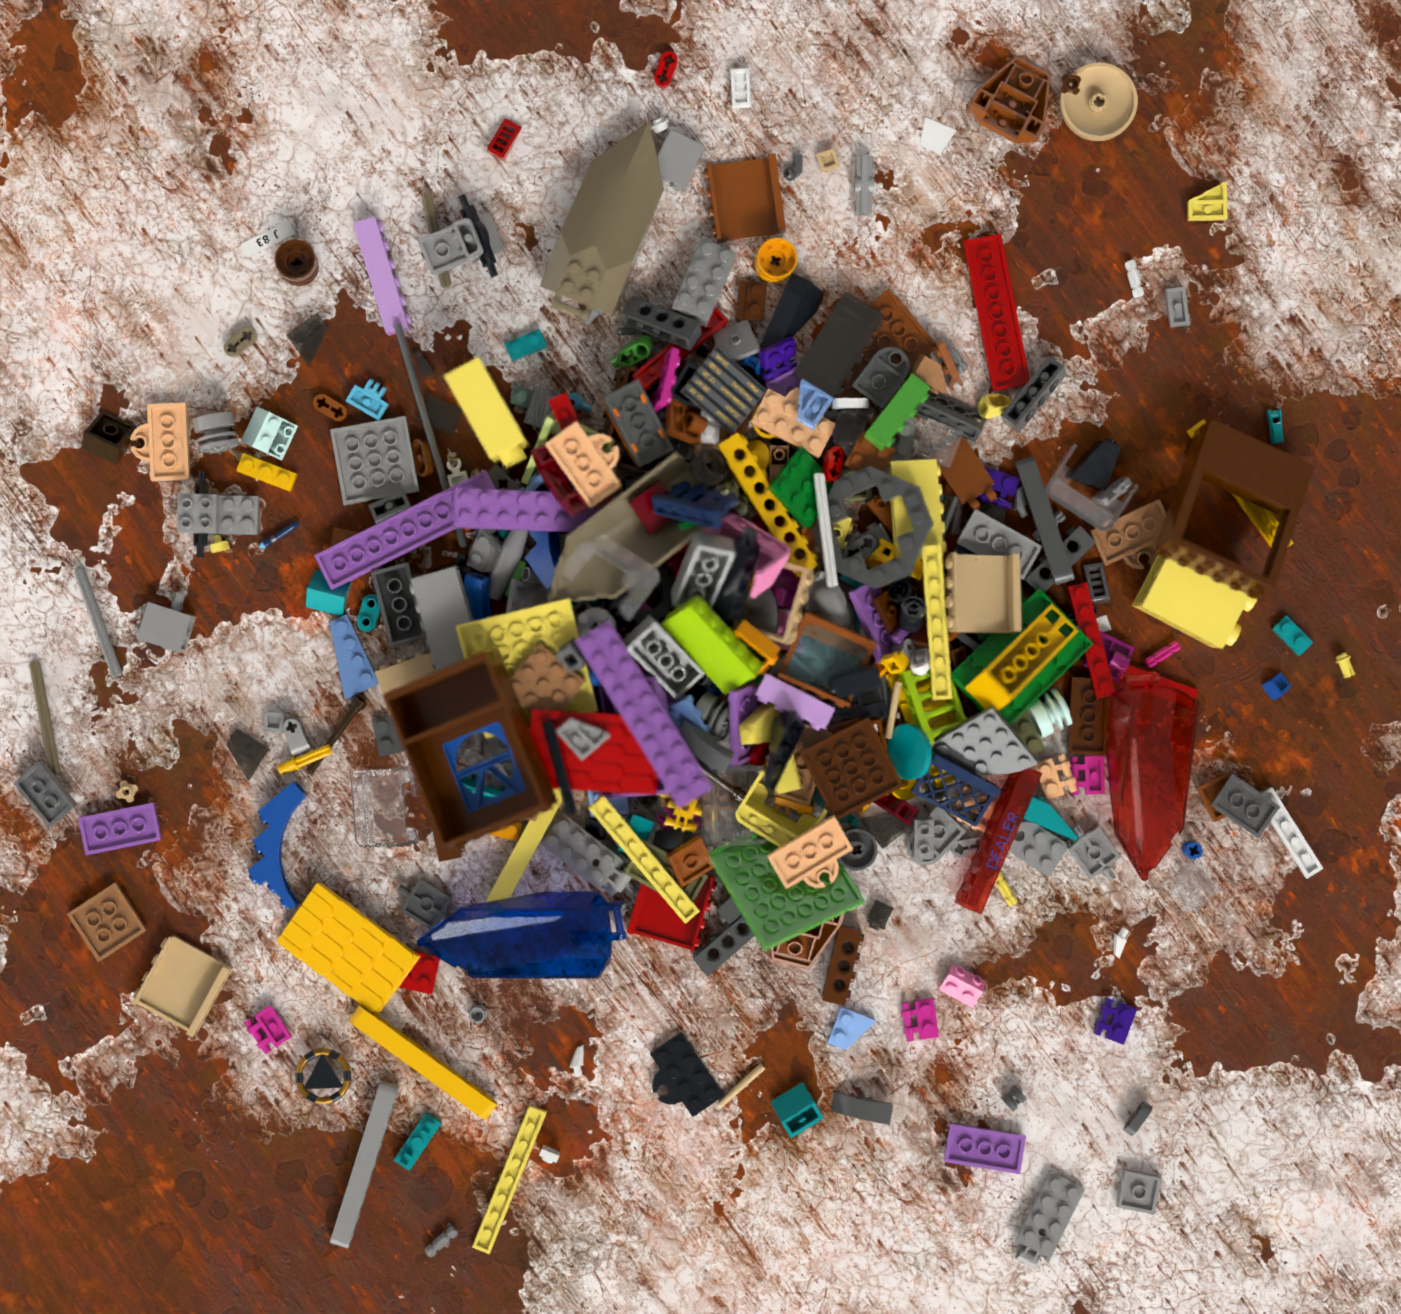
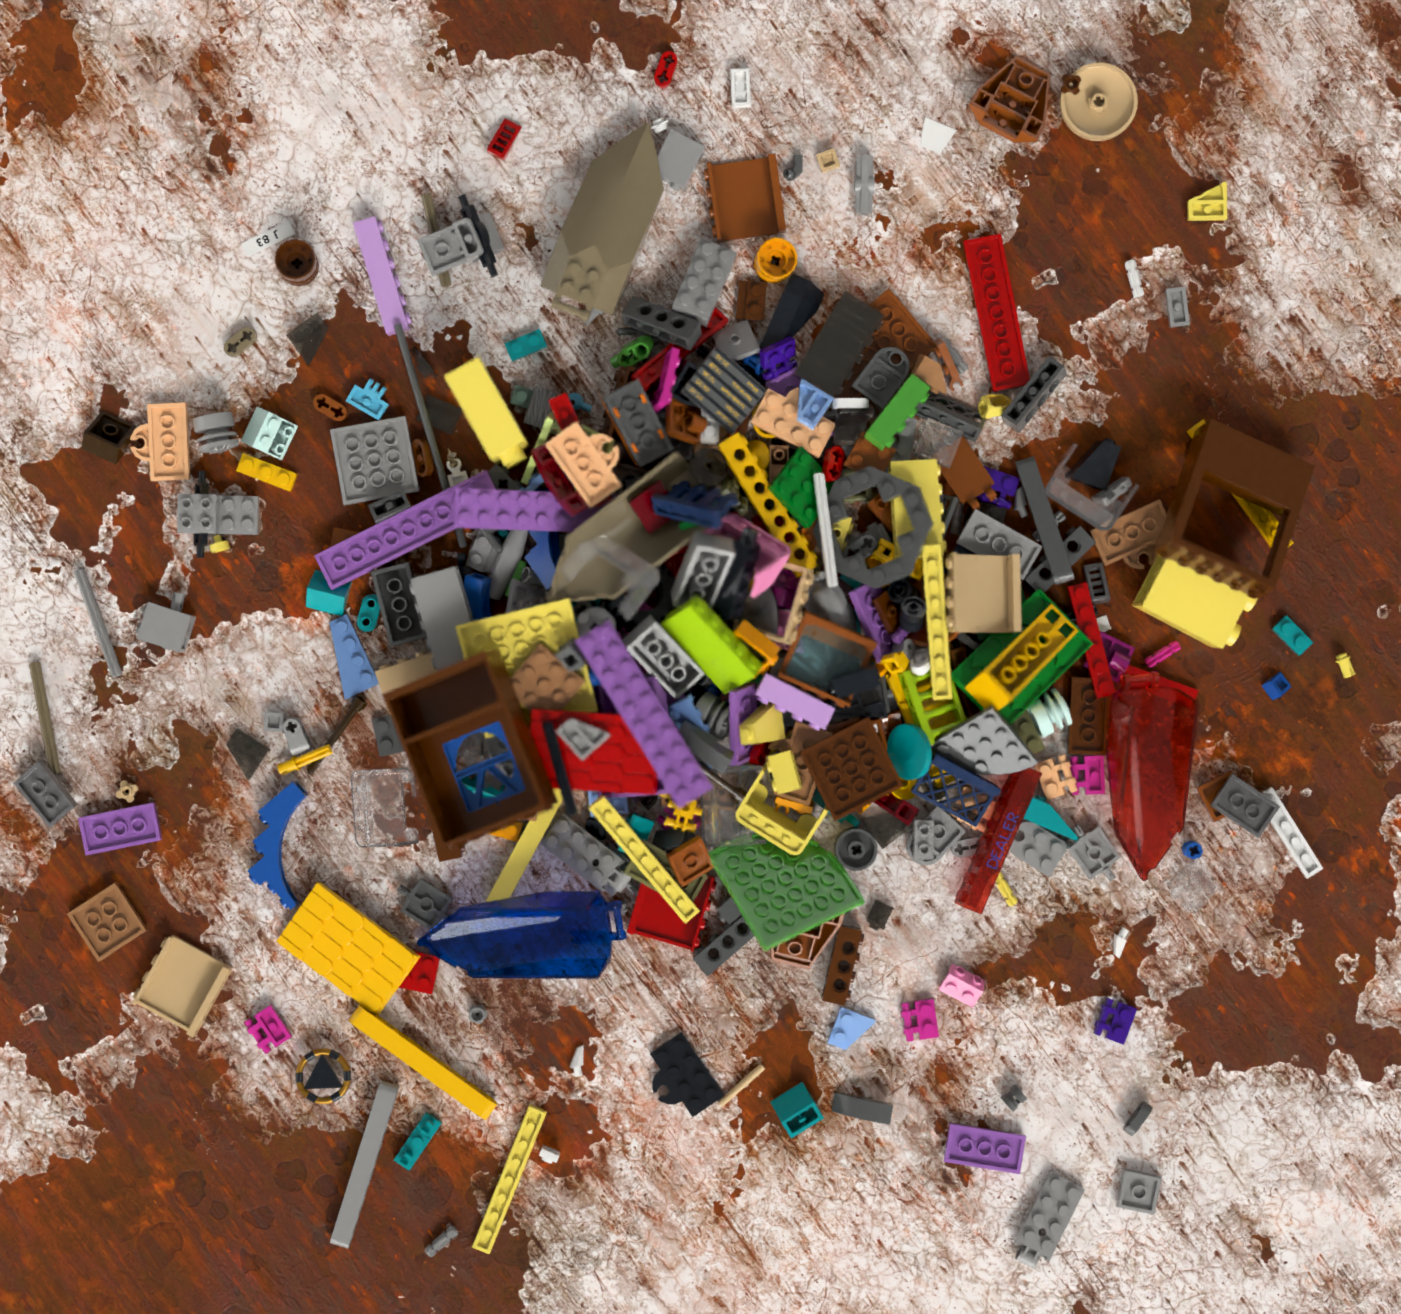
(278, 535): dark blue piece -> none
(784, 738): black wedge -> none
(811, 855): light nougat plate -> none
(893, 709): tan bar -> none
(1276, 429): teal bar -> none

